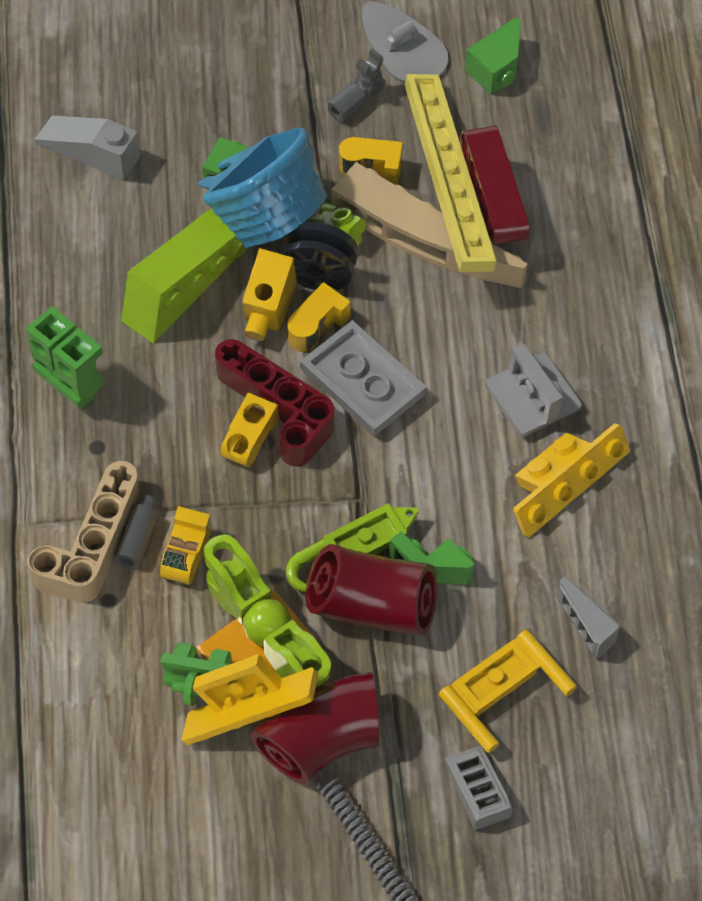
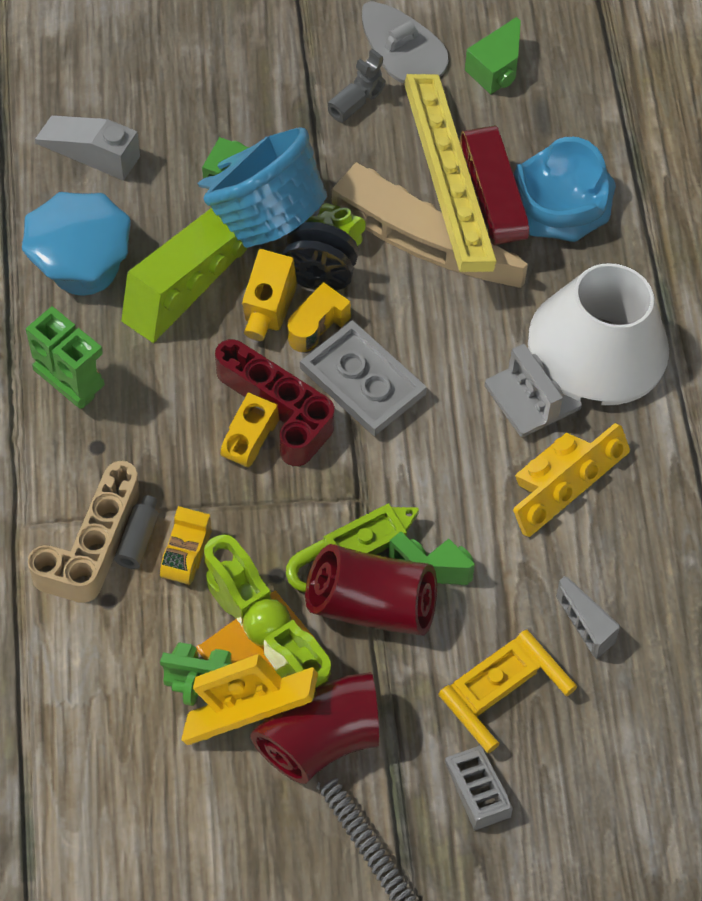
(77, 240): none -> dark azure piece
(377, 154): yellow leg -> none
(565, 190): none -> dark azure piece
(599, 357): none -> white cone

